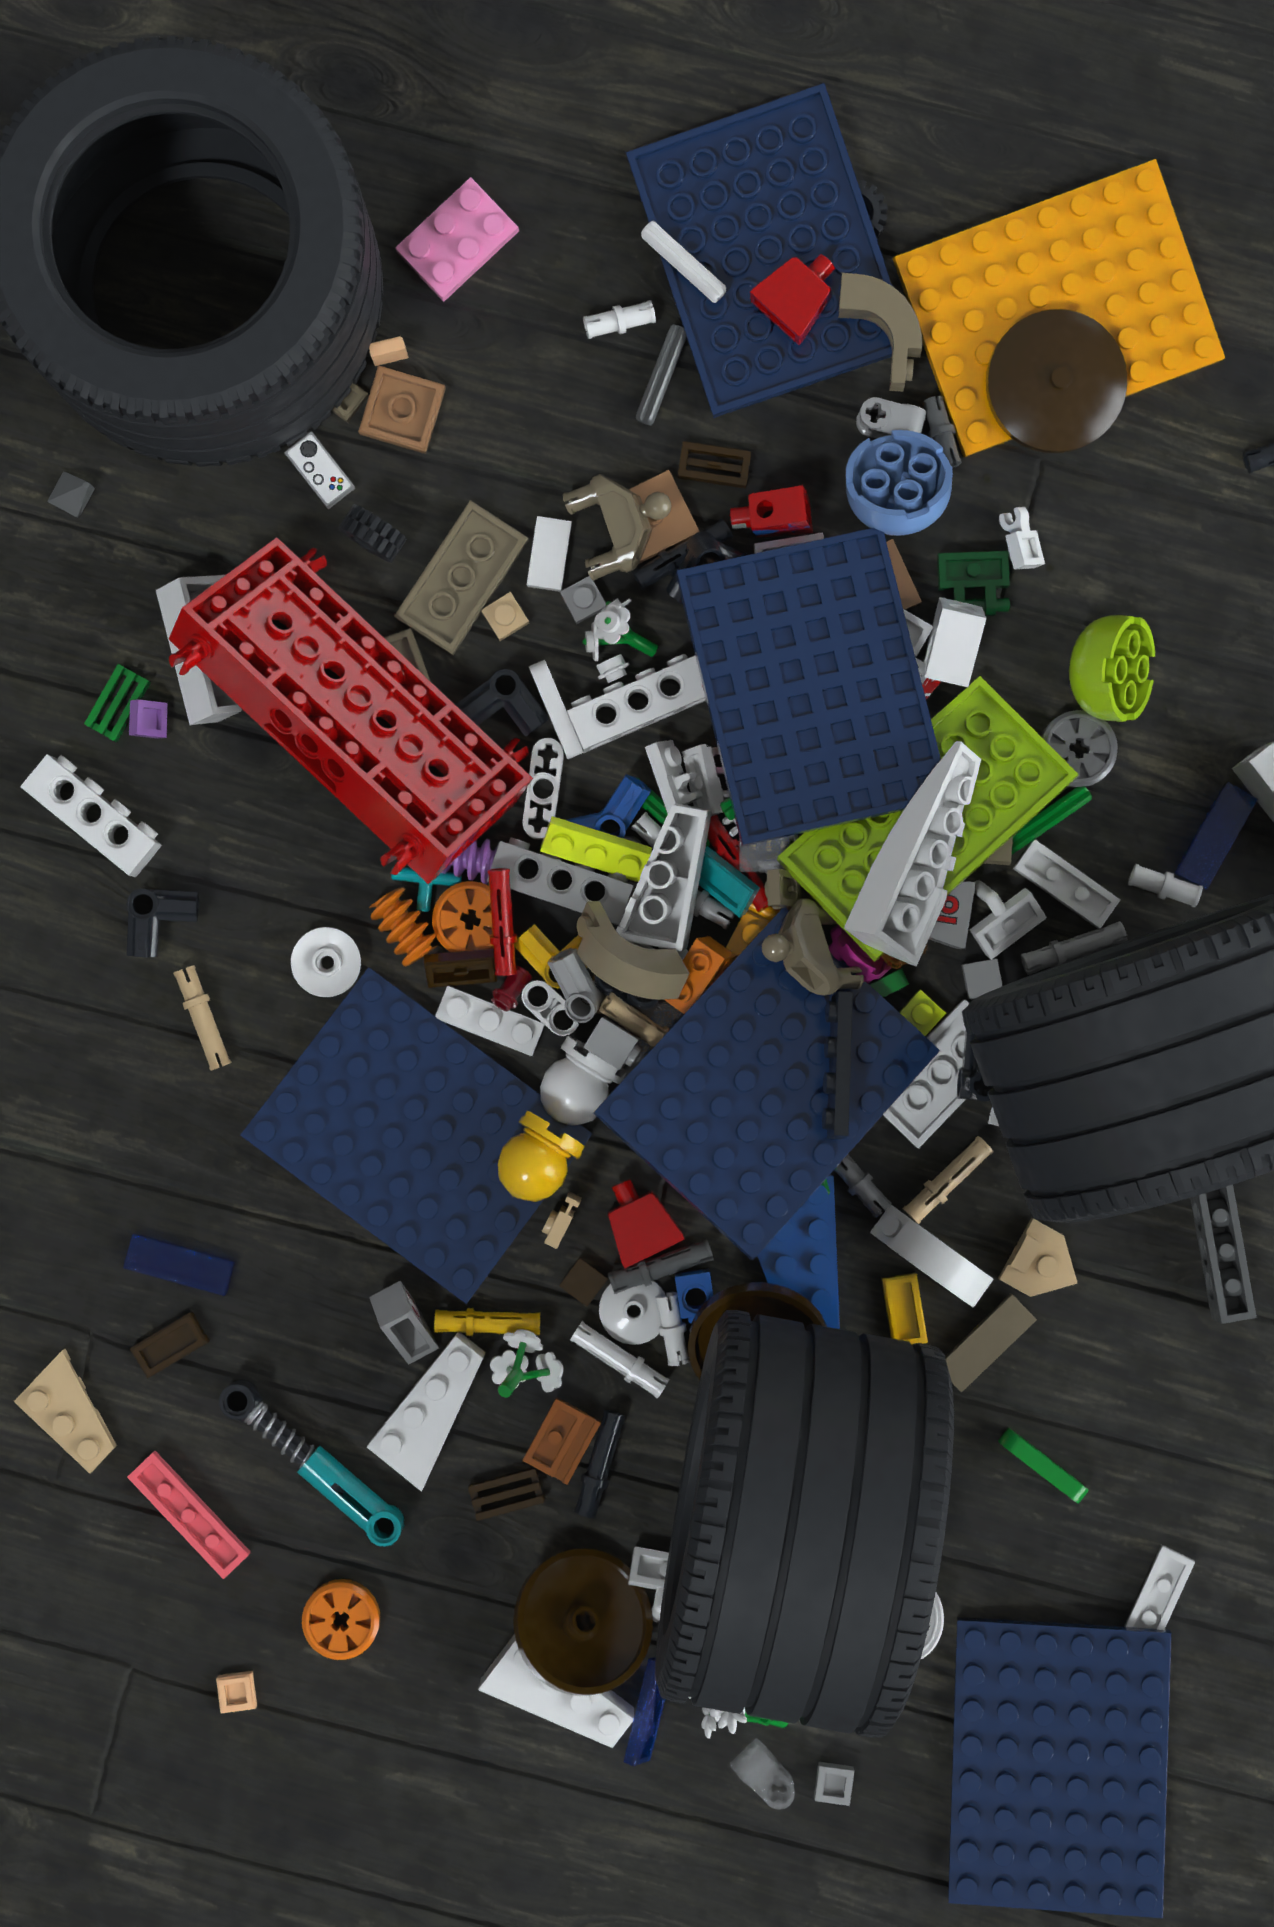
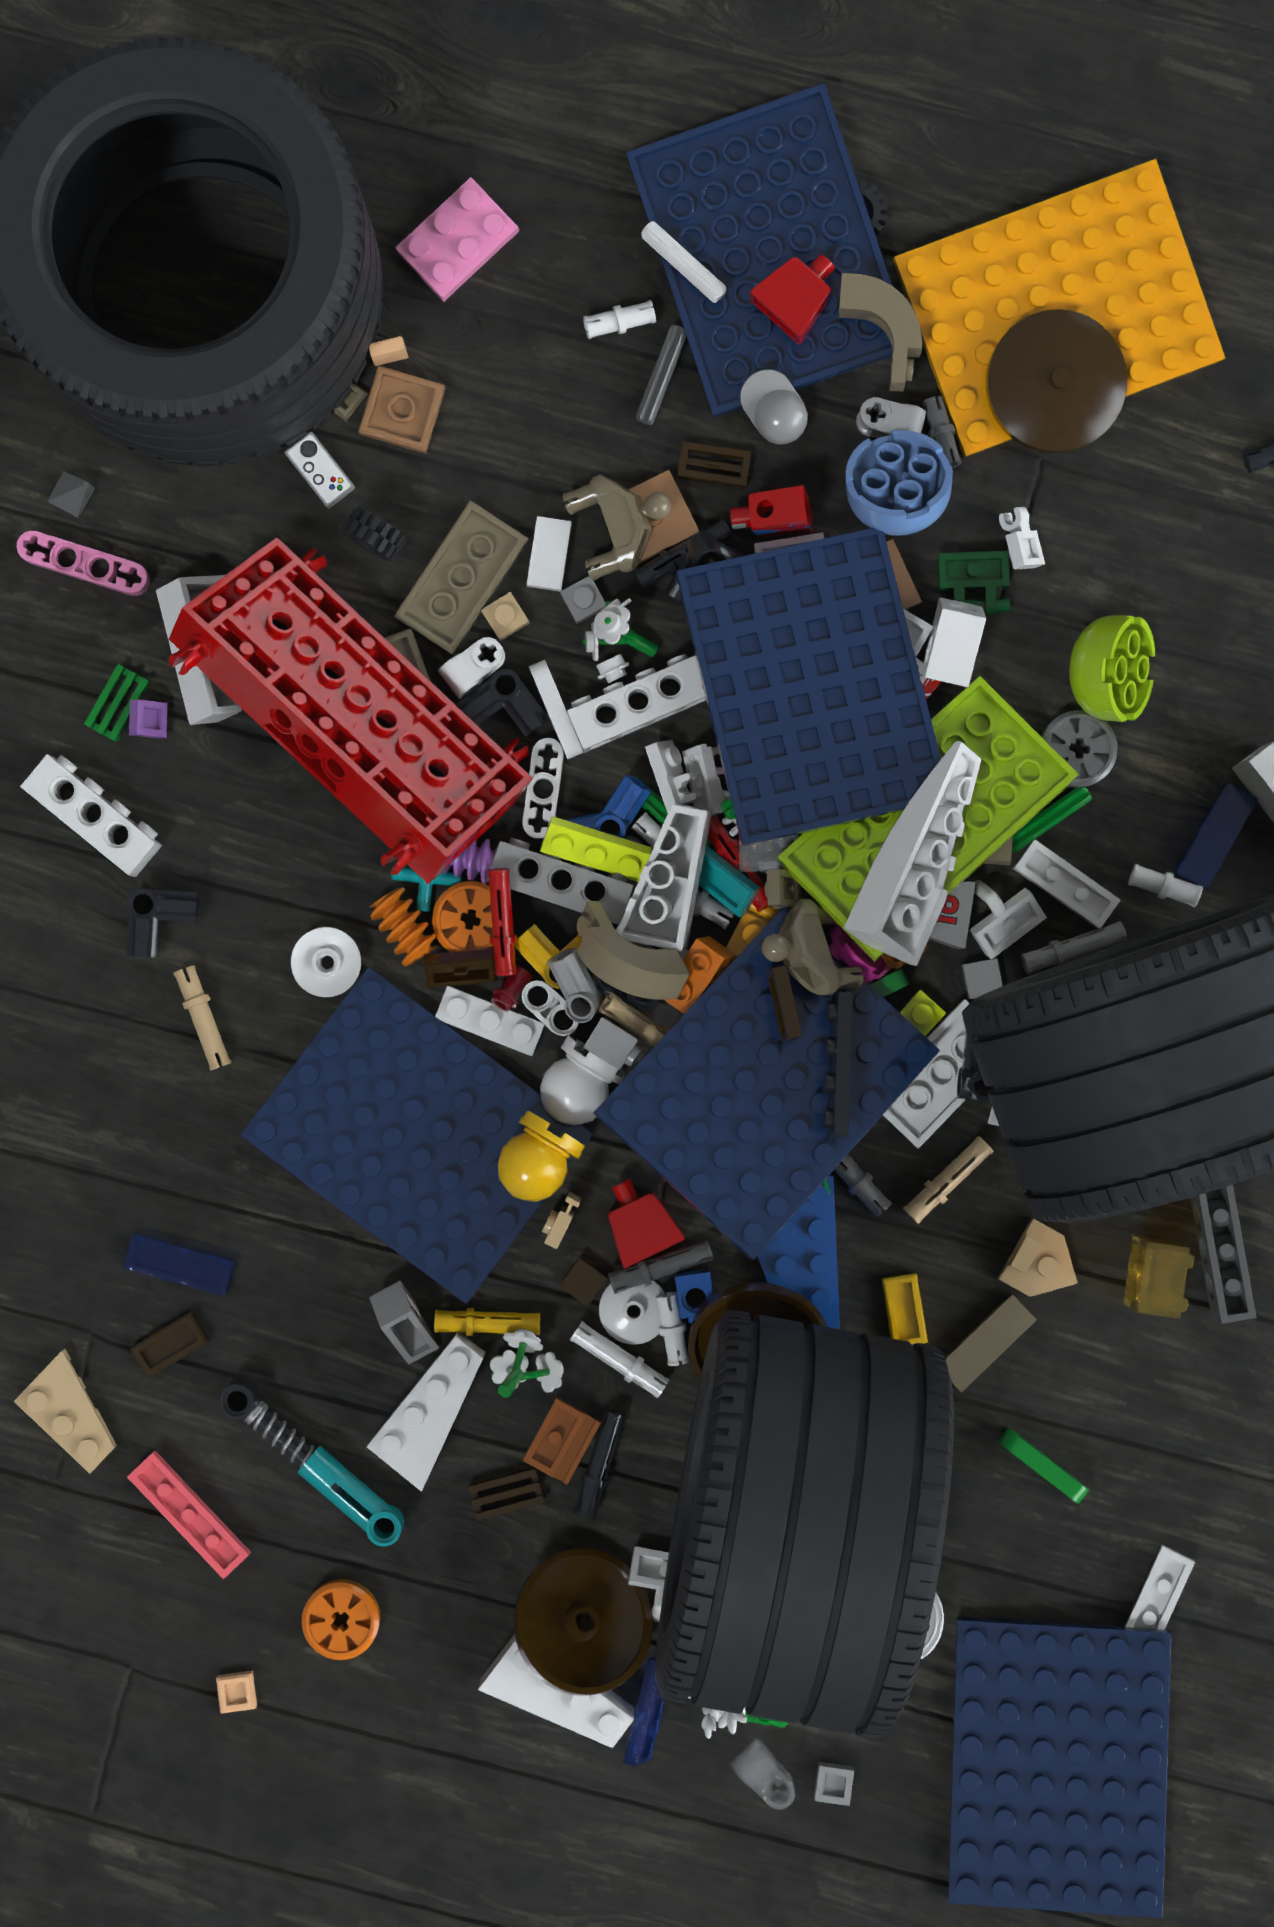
(84, 559): none -> bright pink beam
(466, 670): none -> white piece
(774, 406): none -> light grey cap
(784, 1004): none -> dark brown tile
(931, 1256): white arch -> none
(1157, 1277): none -> clear yellow container

